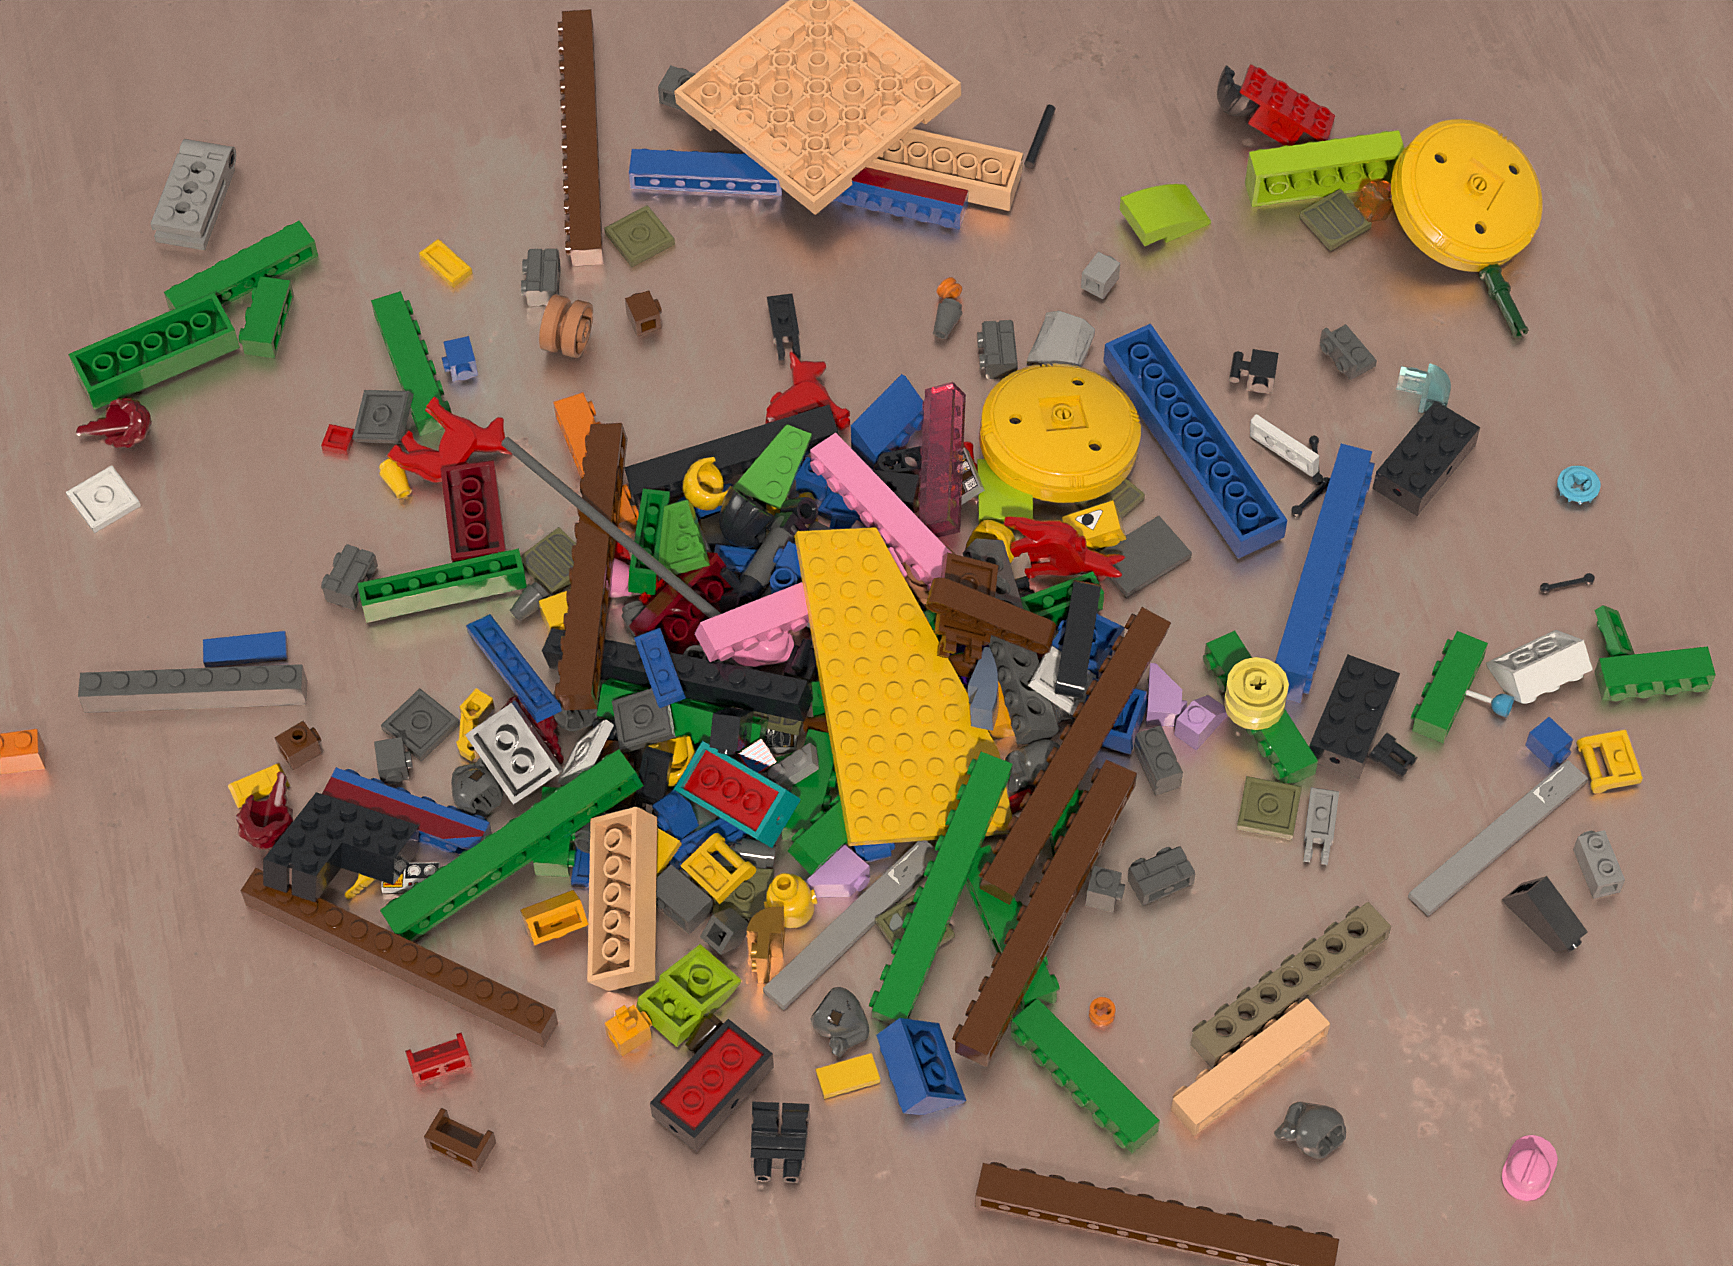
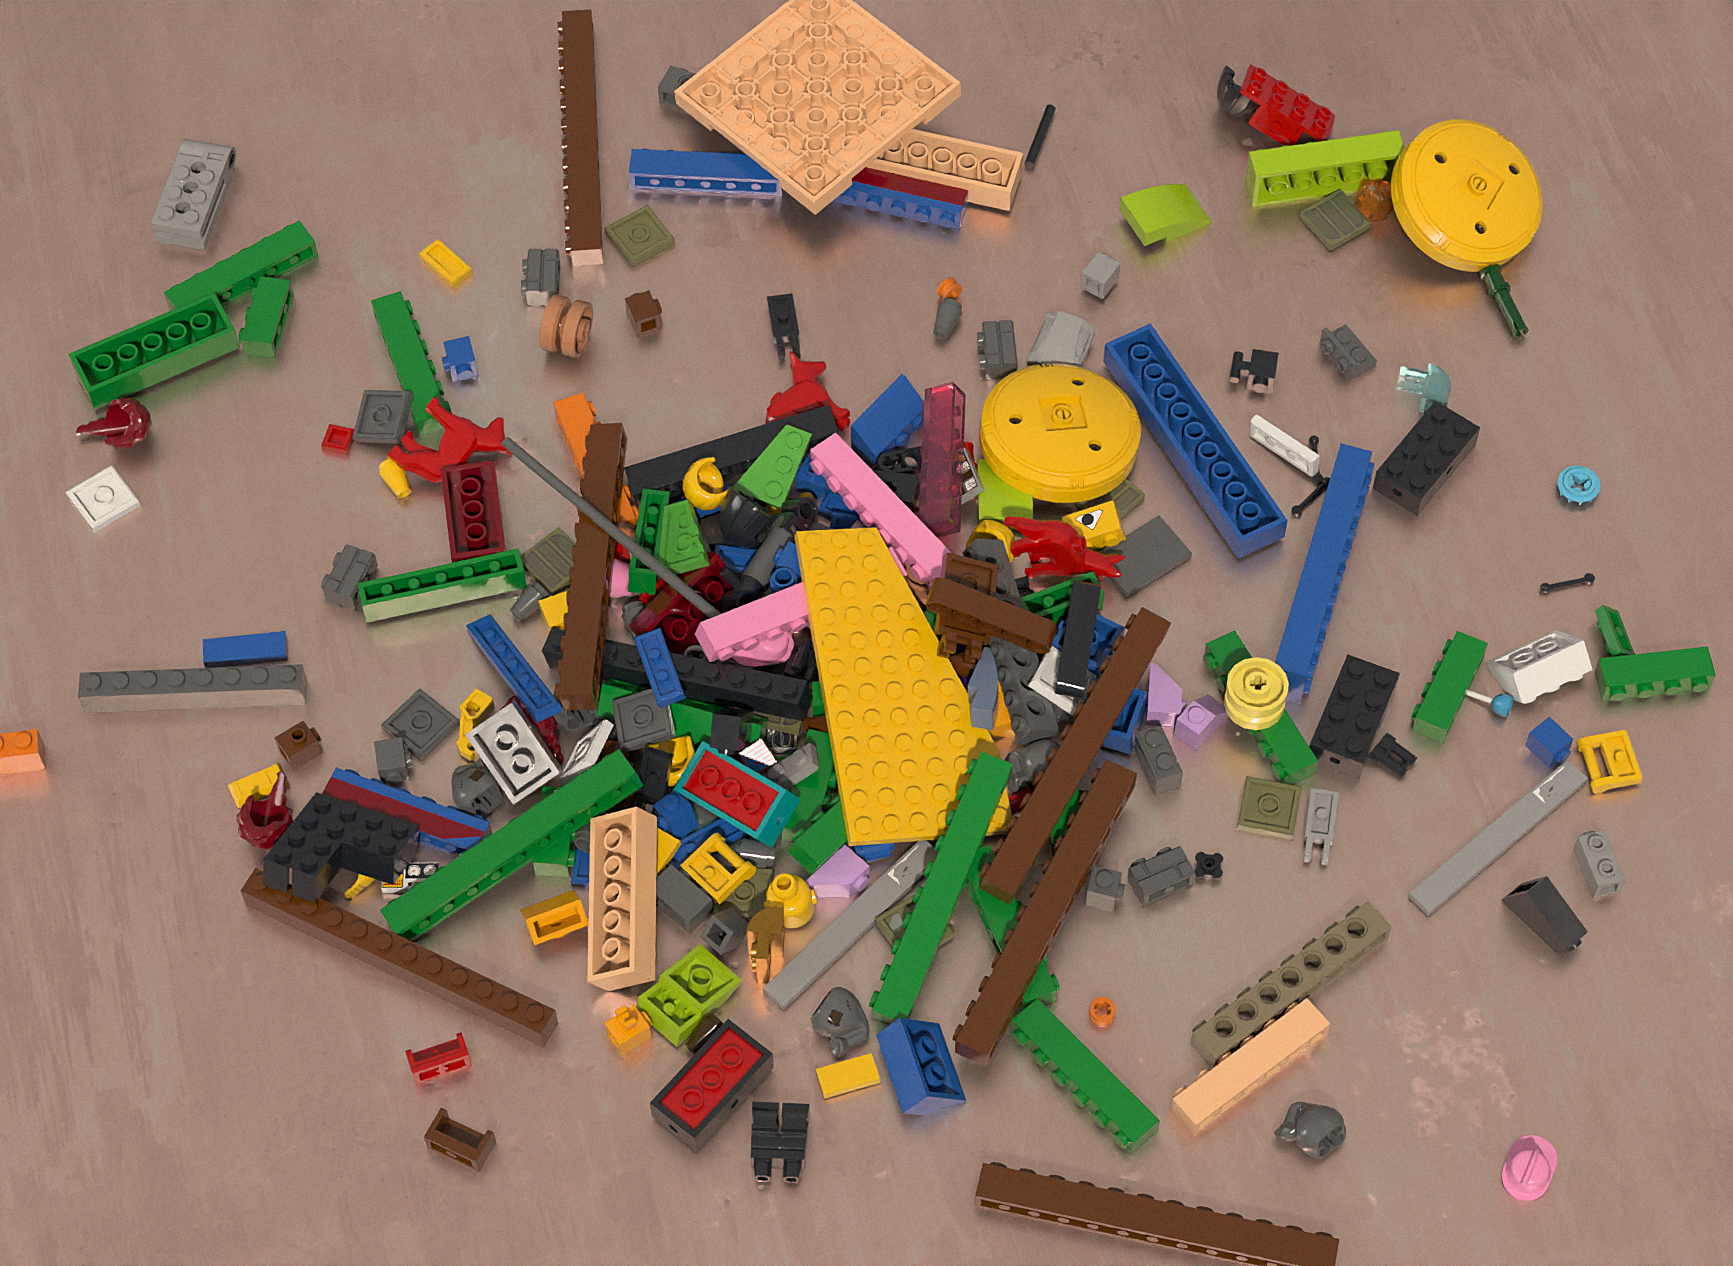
(1205, 872): none -> black plate

